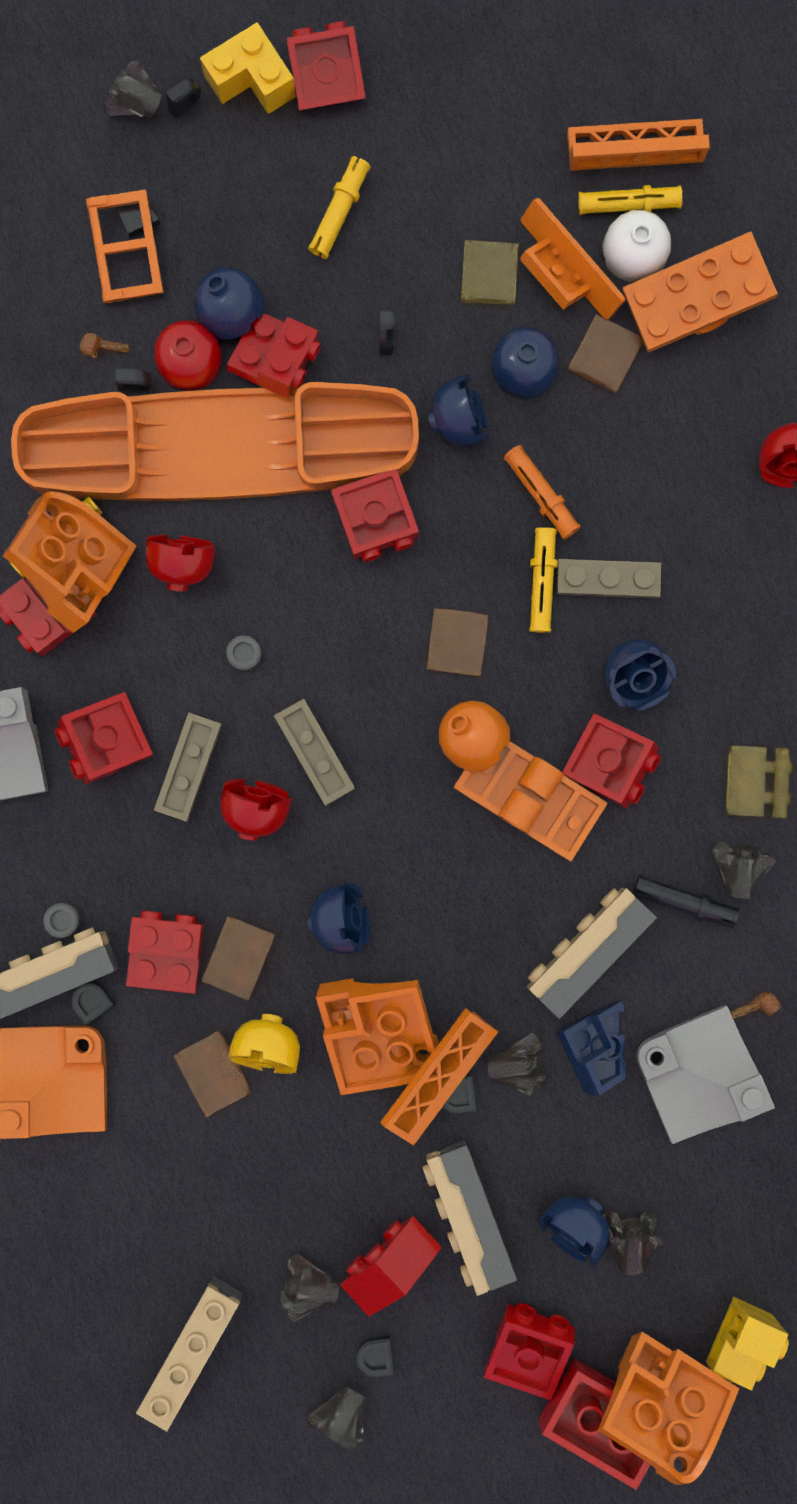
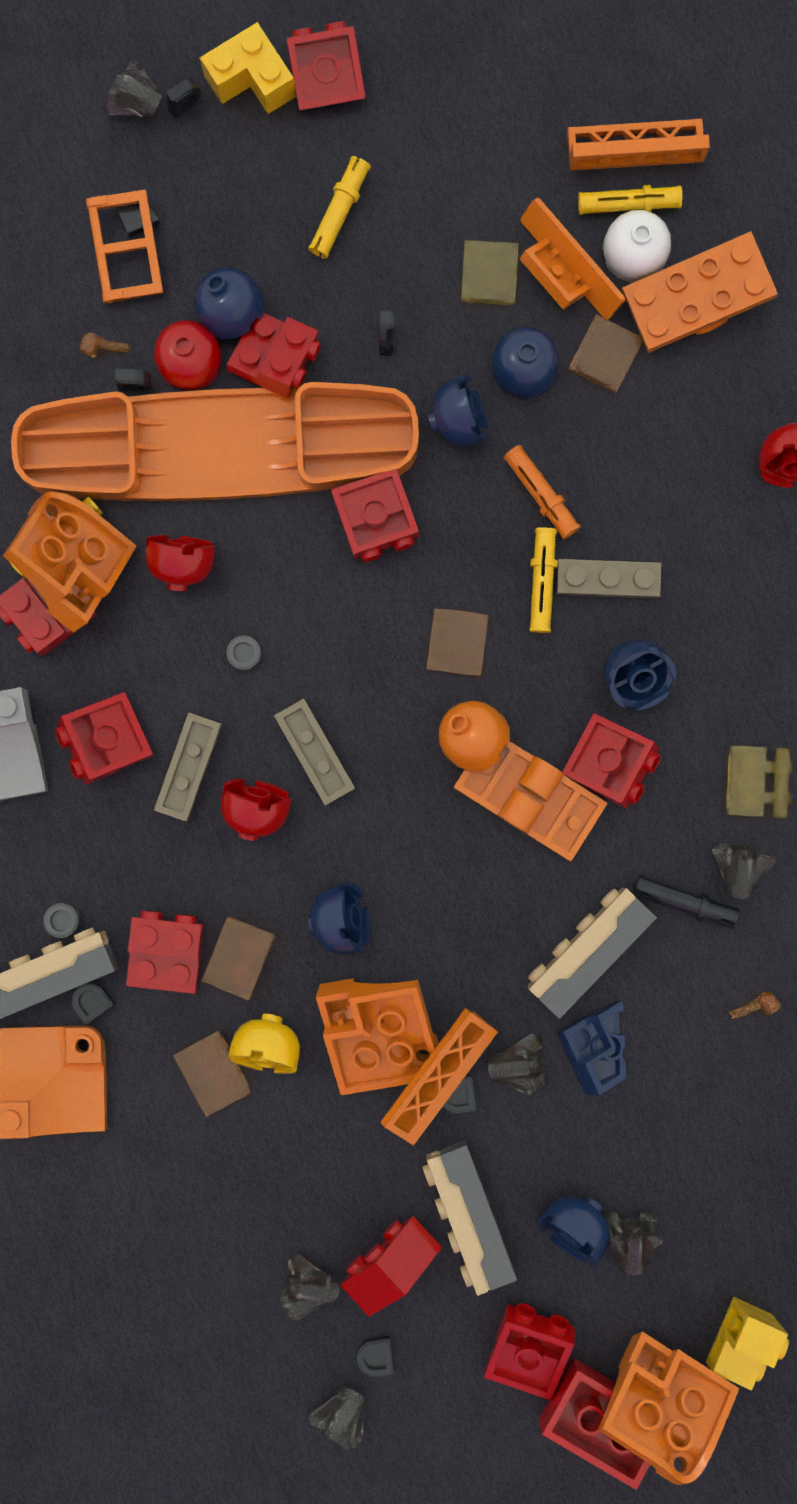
(189, 1353): tan piece -> none
(702, 1076): light grey slope -> none

